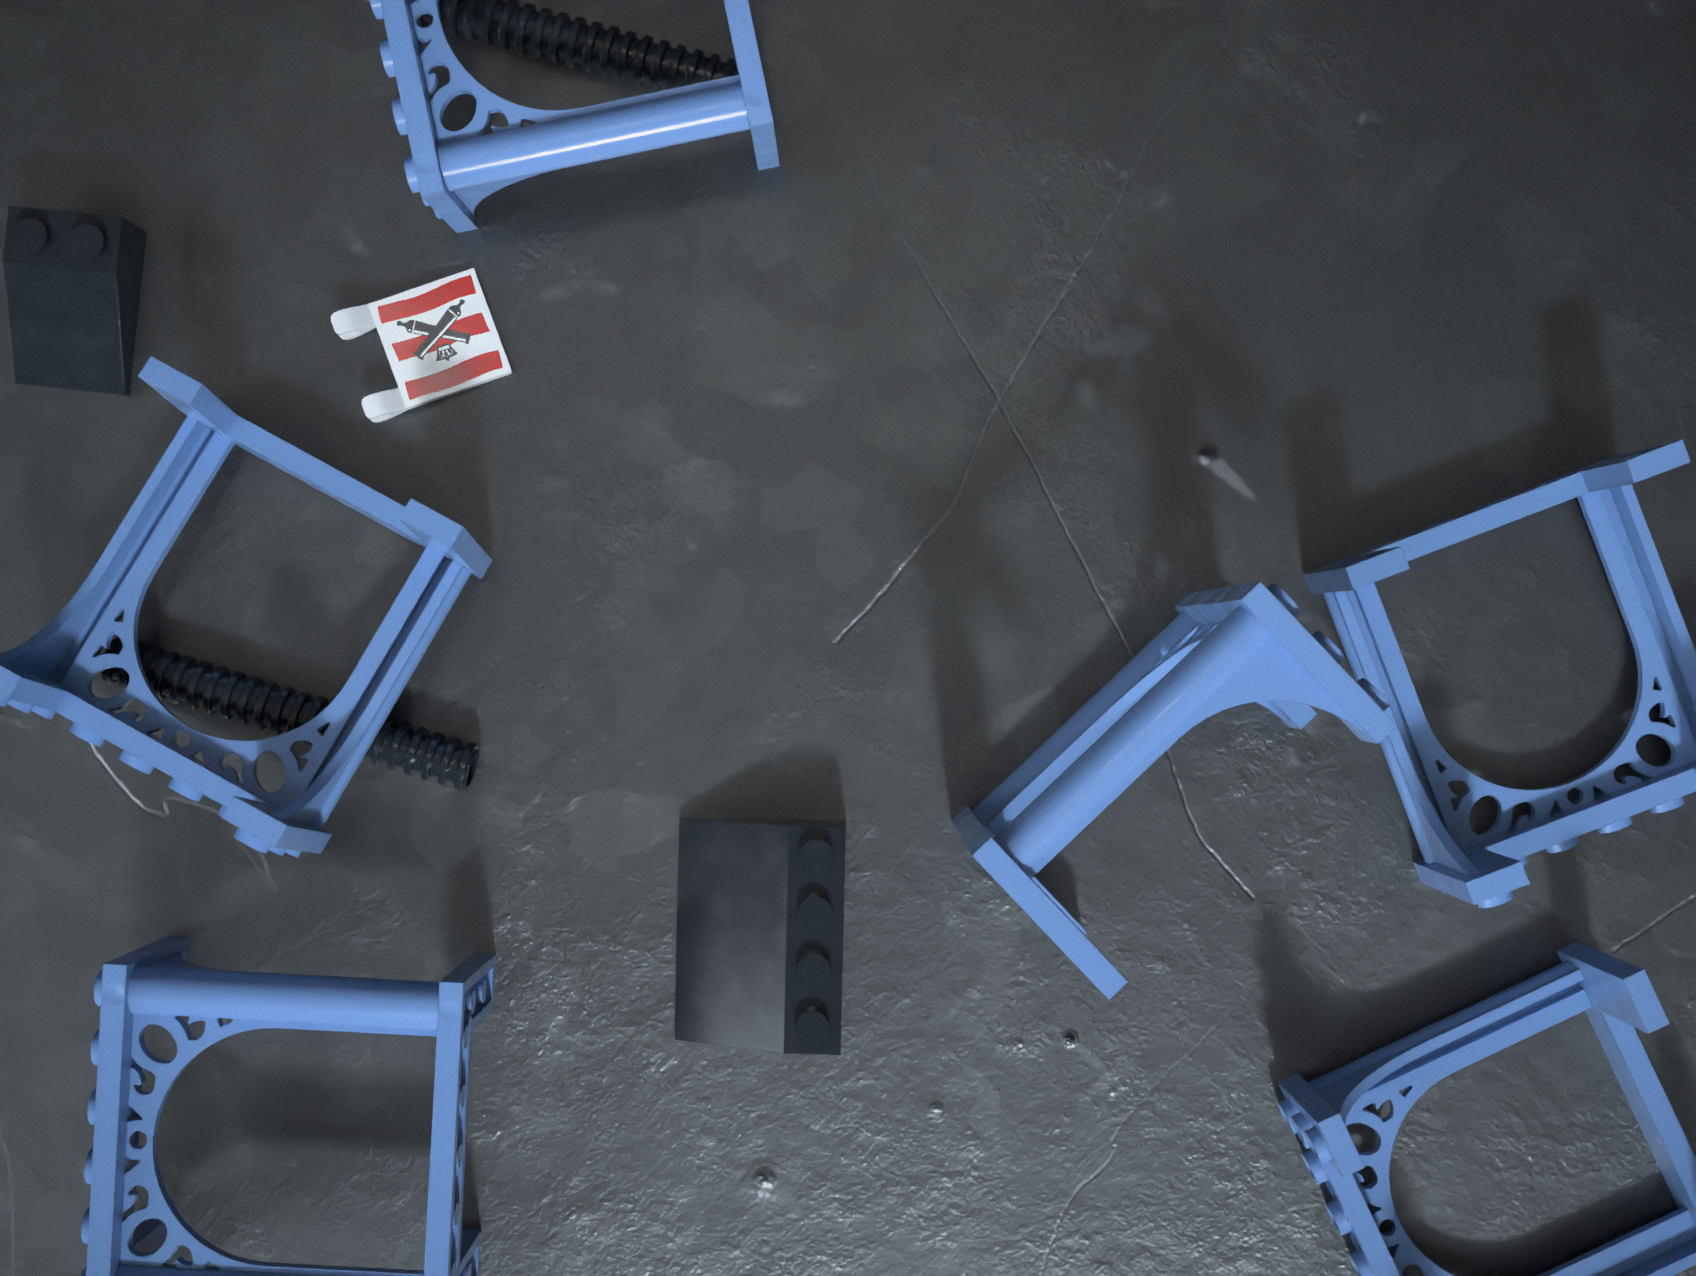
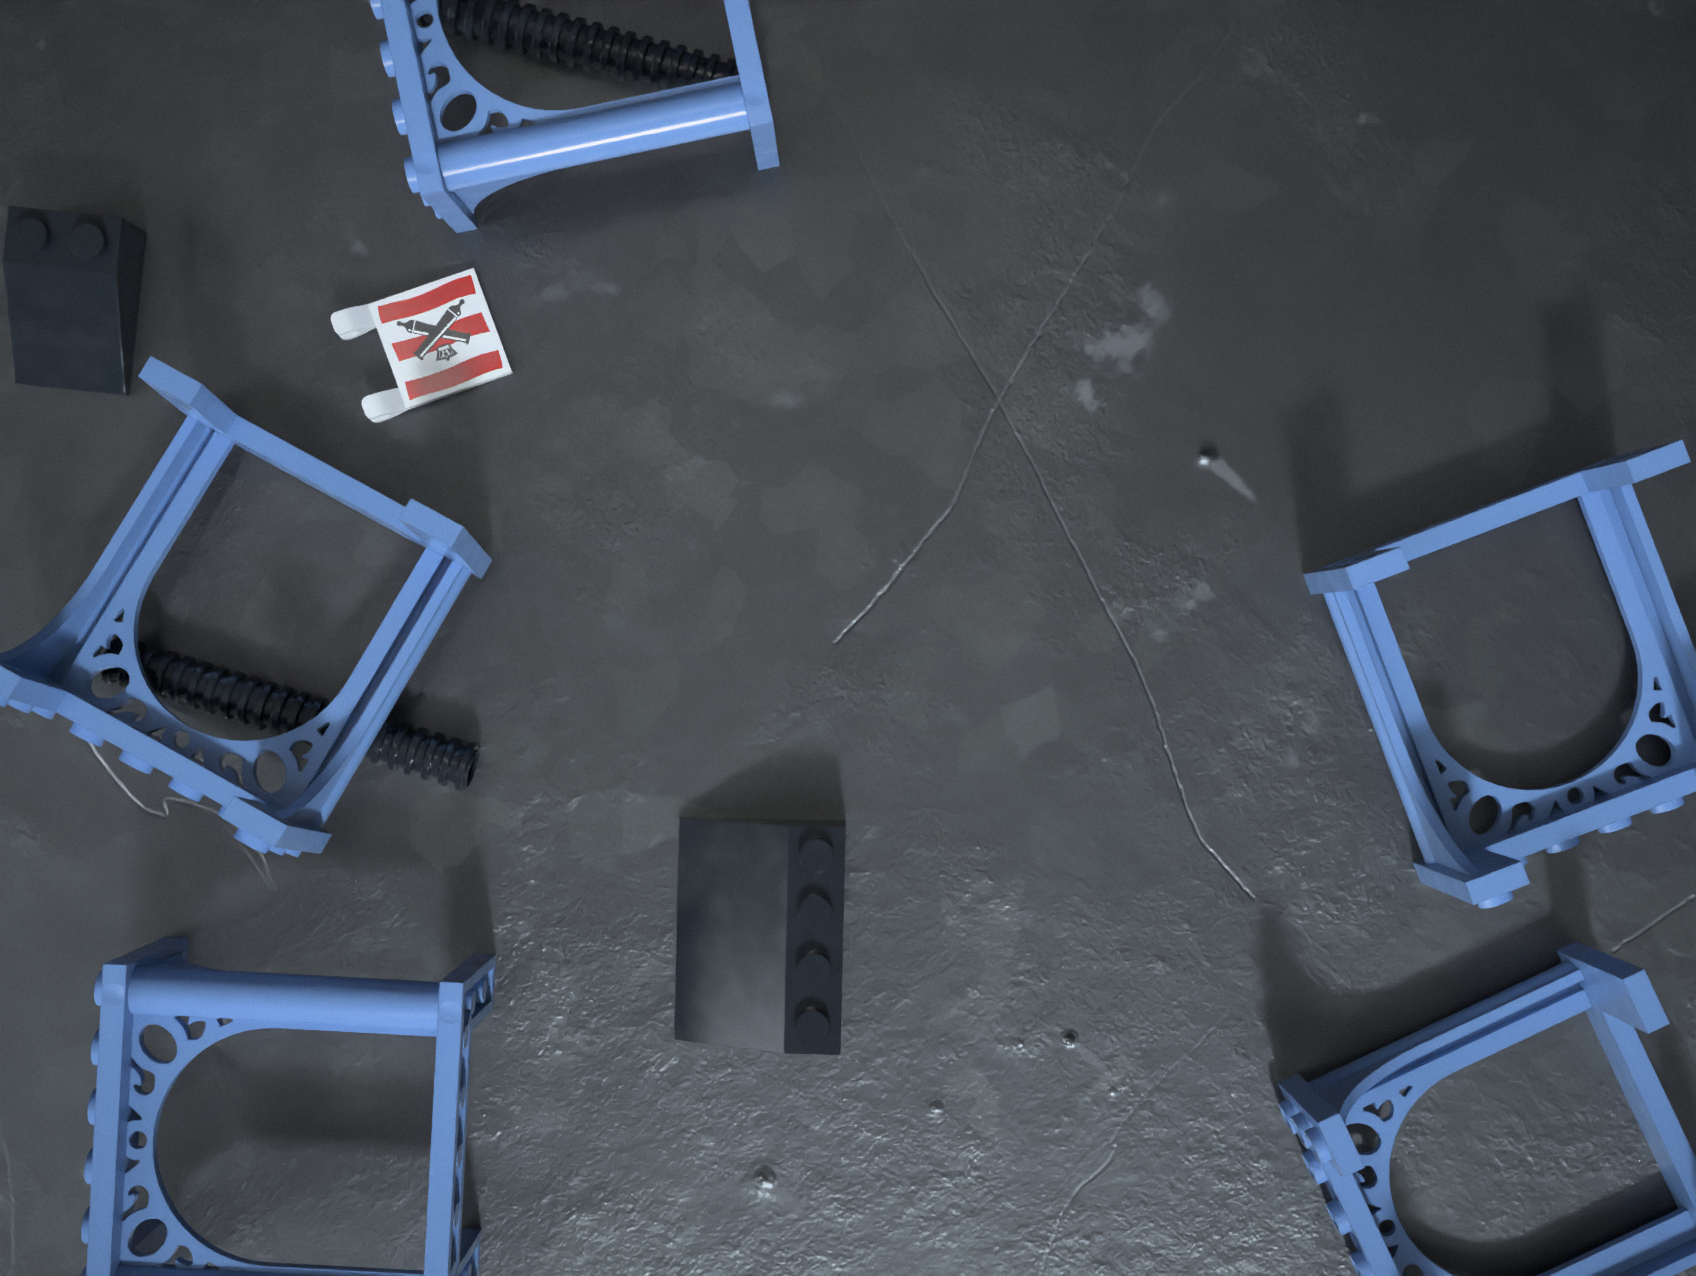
(1215, 655): medium blue arch -> none

